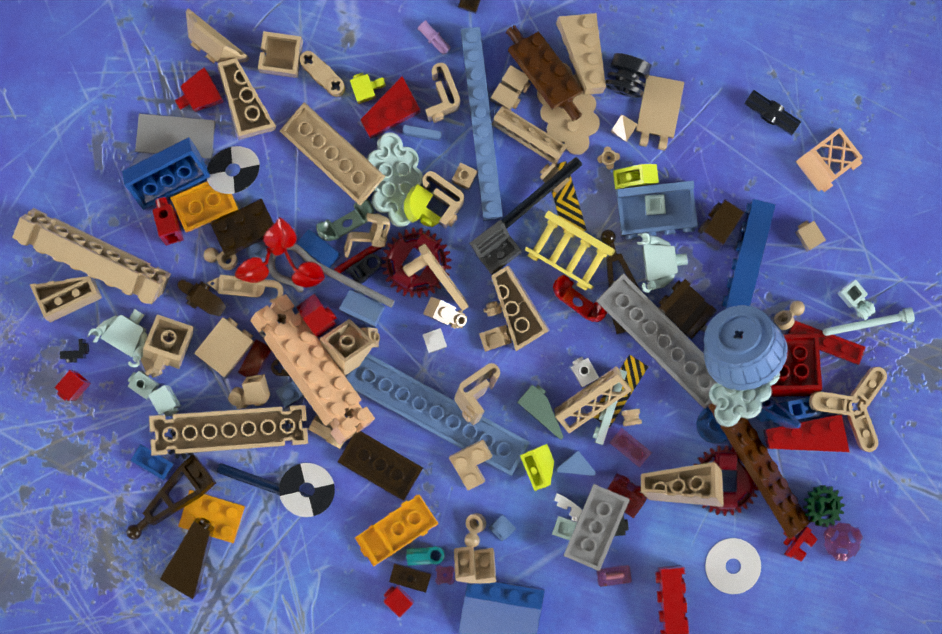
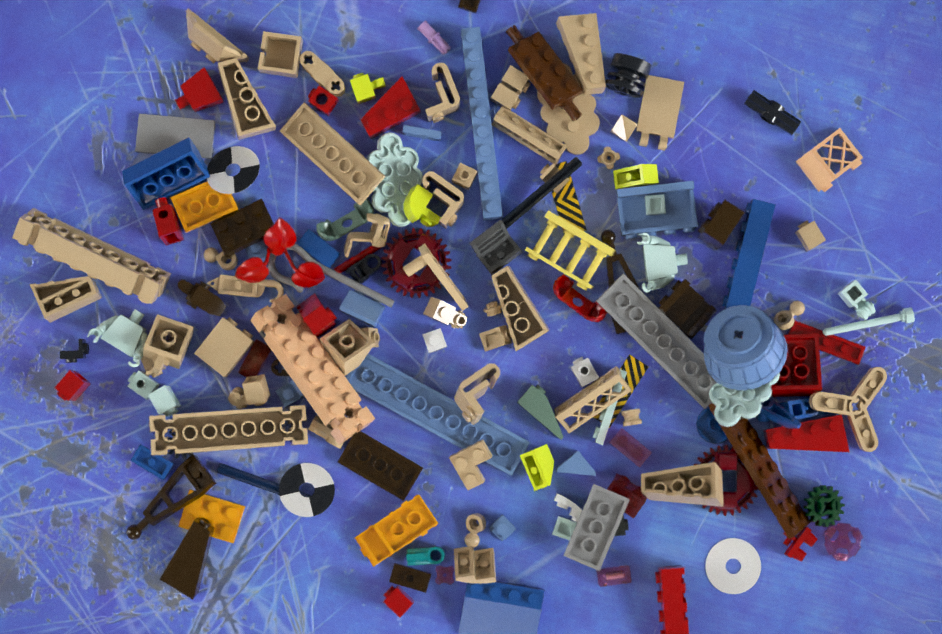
(325, 108): none -> red brick

